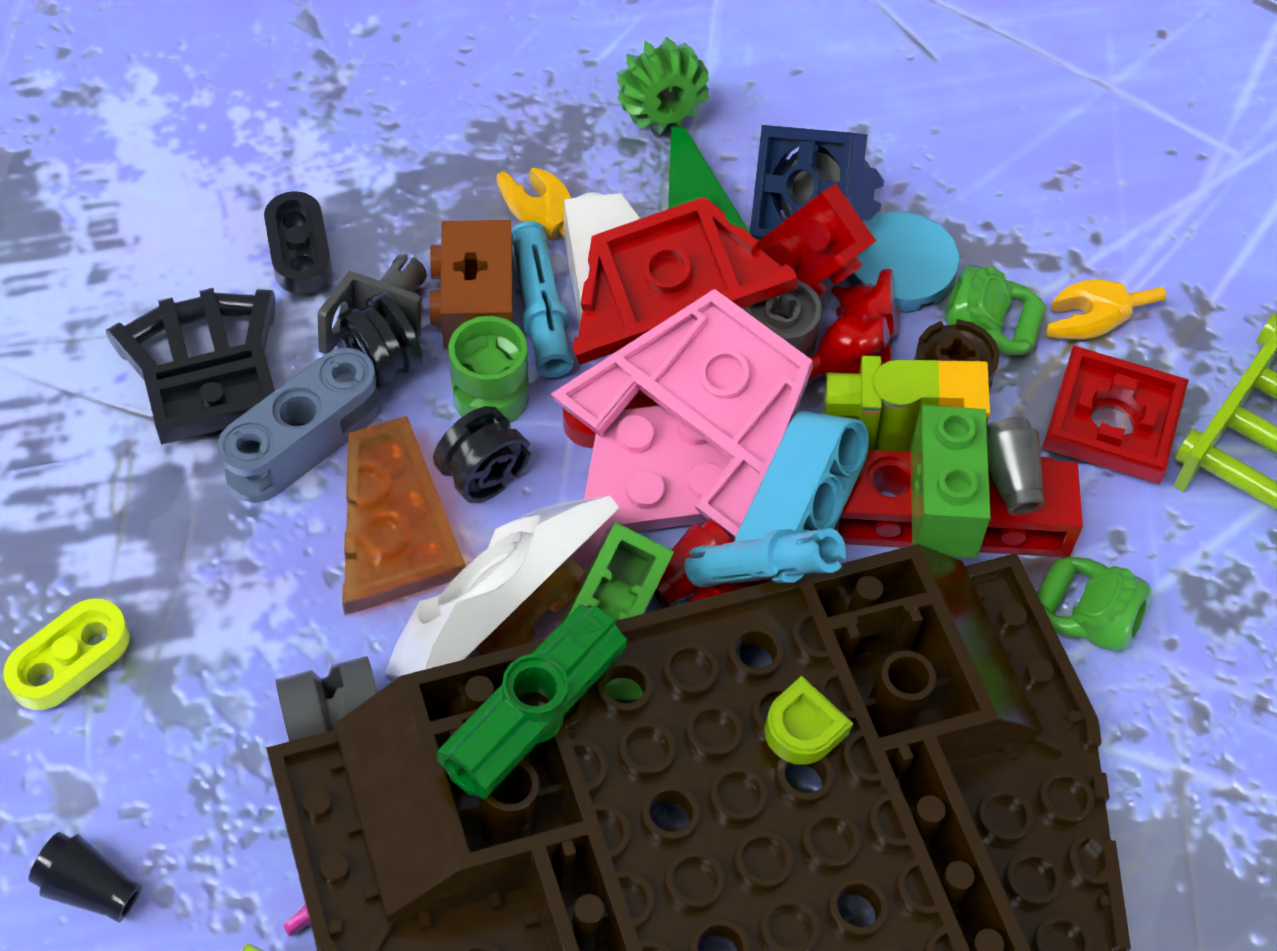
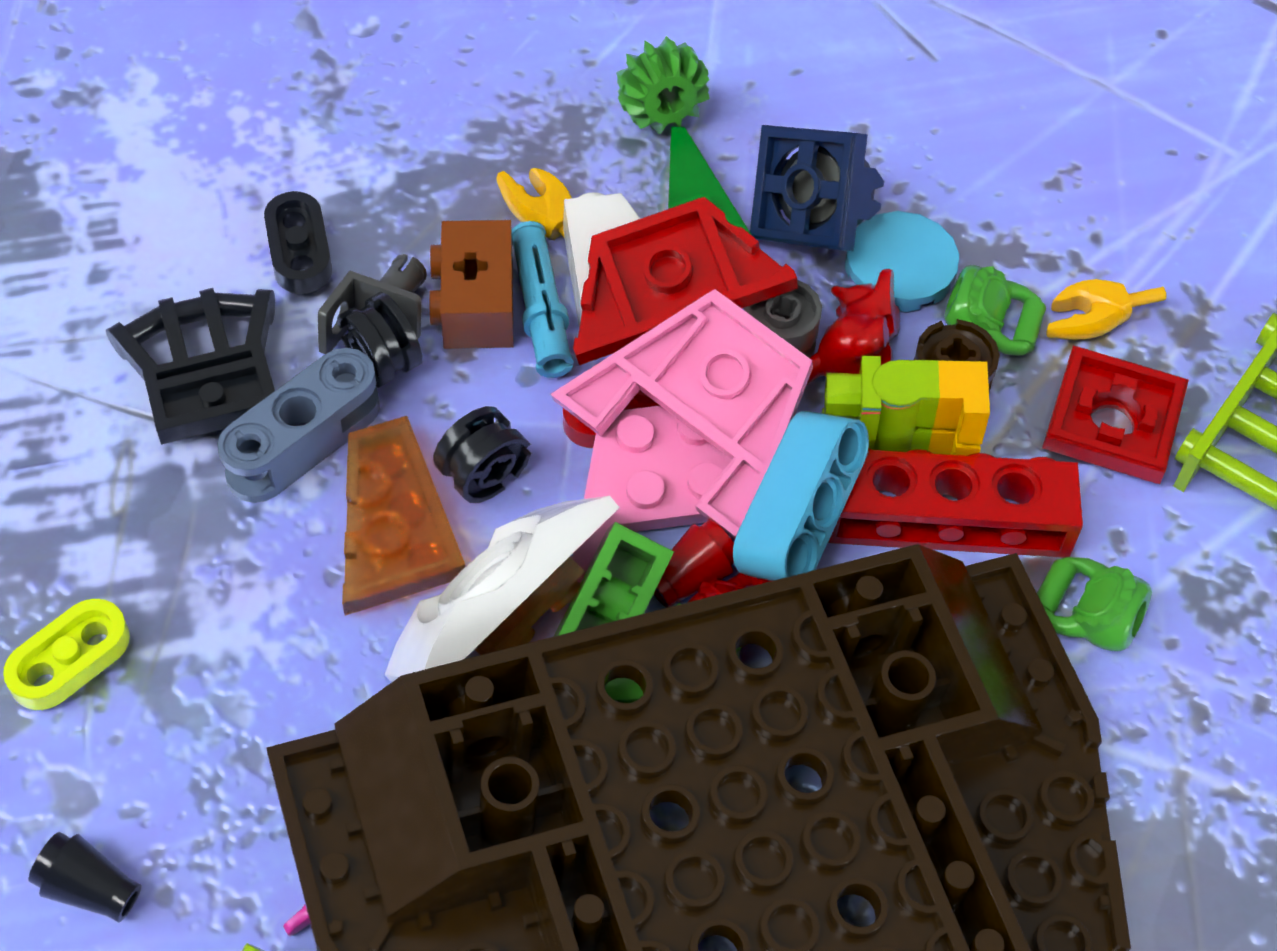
(315, 703): dark grey wheel -> none
(489, 366): bright green wheel -> none
(508, 729): green piece -> none
(778, 556): medium azure pin -> none
(804, 724): lime tile -> none
(820, 240): red bracket -> none
(950, 480): bright green brick -> none
(1016, 464): flat silver cone -> none

